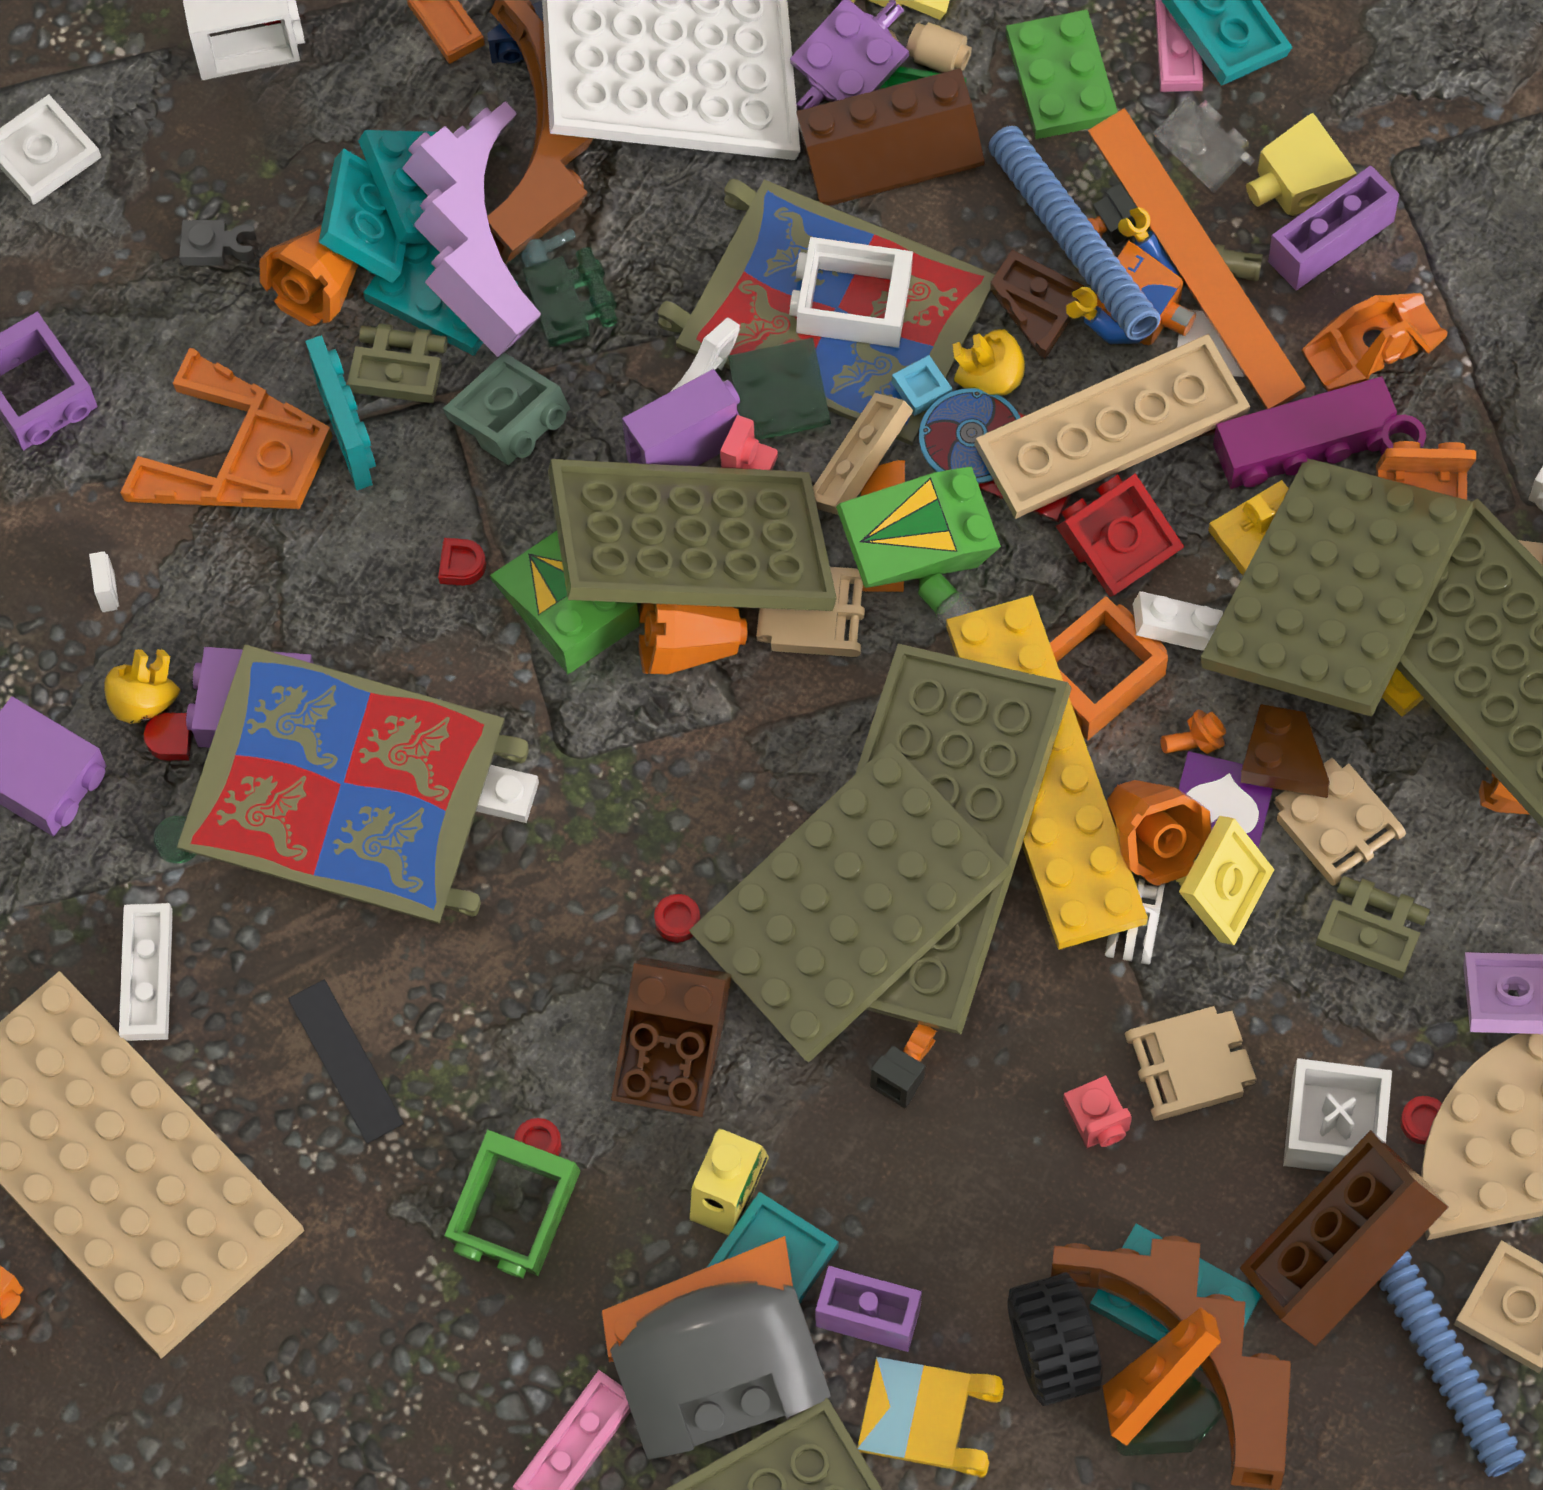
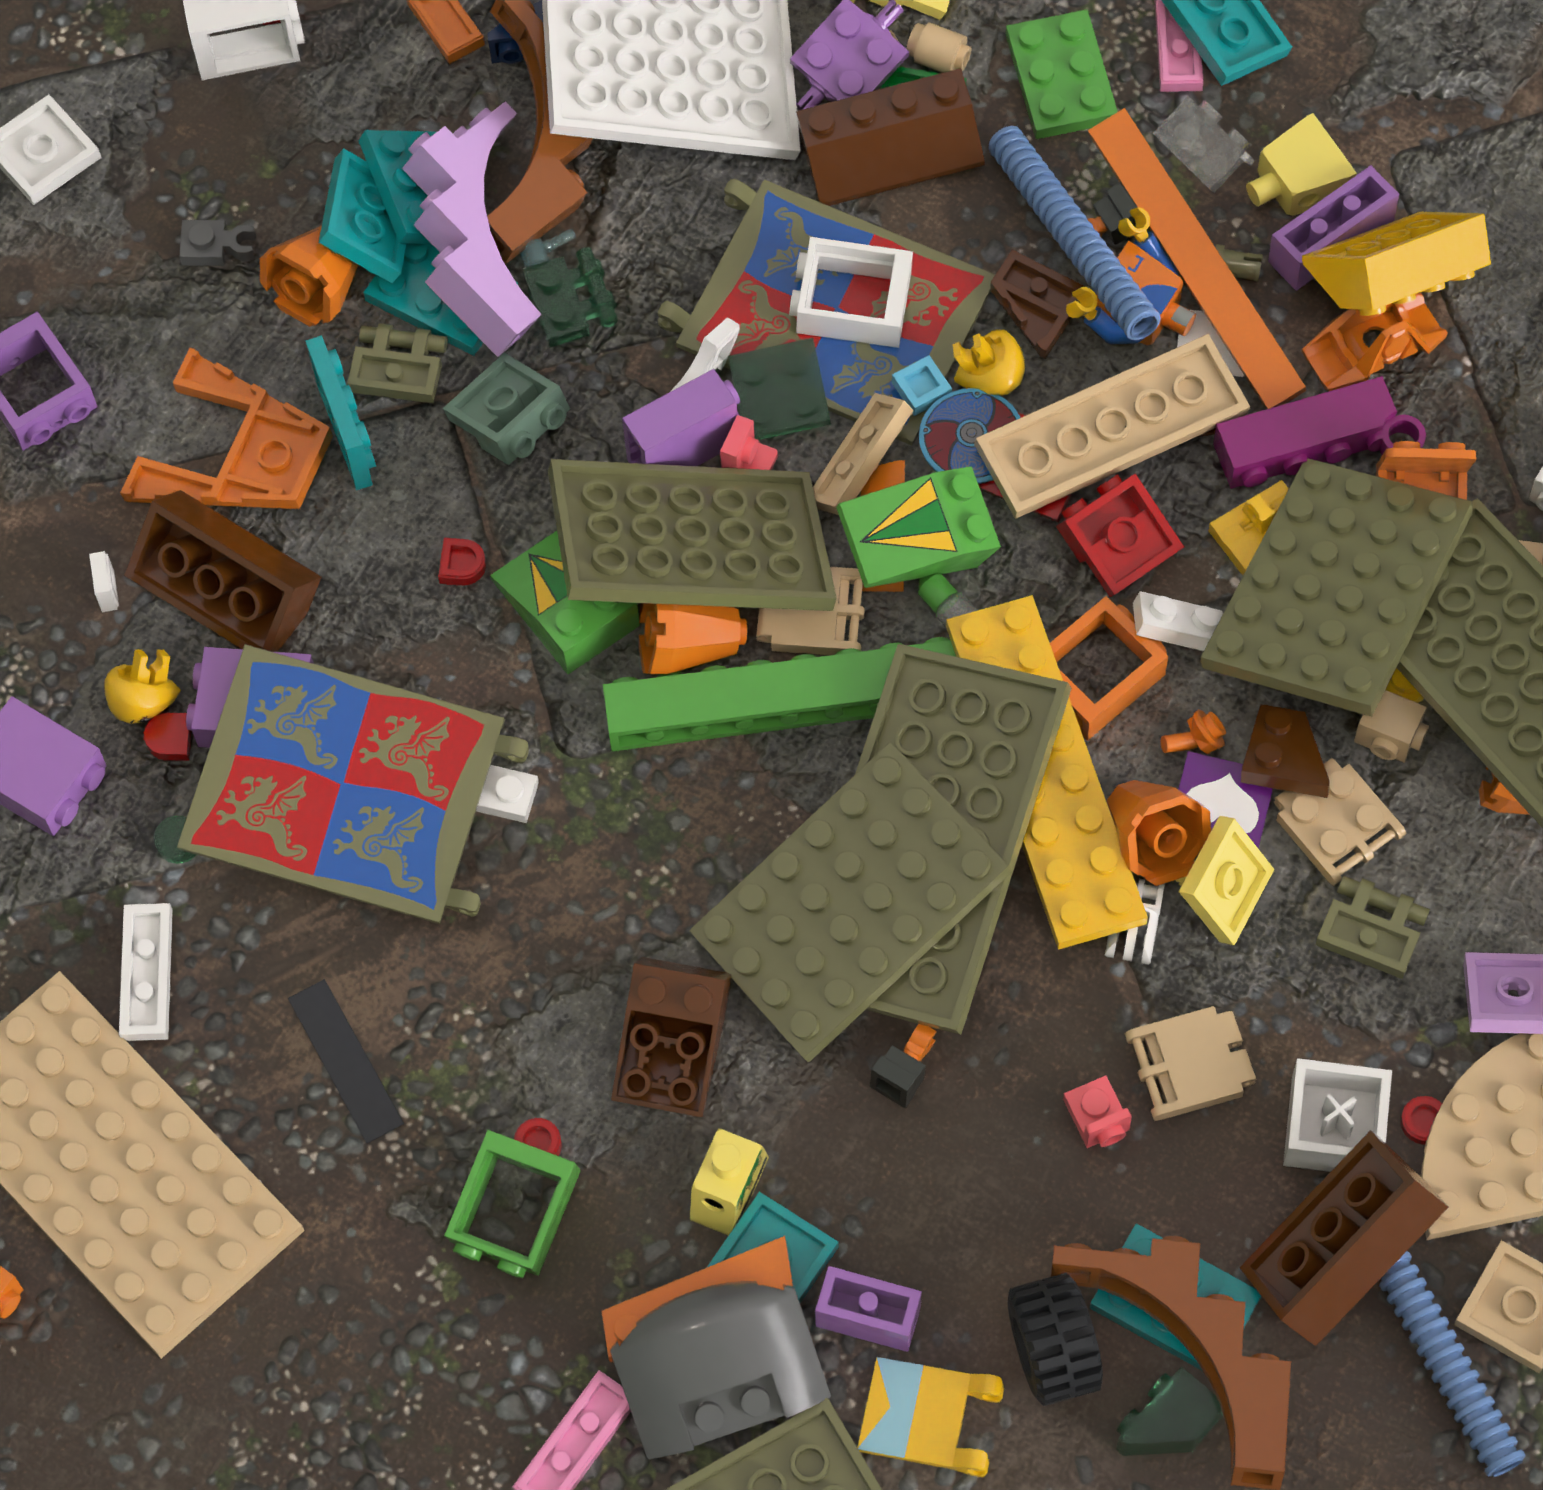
(220, 573): none -> reddish brown slope
(675, 917): red tile -> none
(750, 697): none -> bright green brick
(1157, 1374): orange wing -> none
(1393, 728): none -> tan brick
(1401, 260): none -> yellow slope

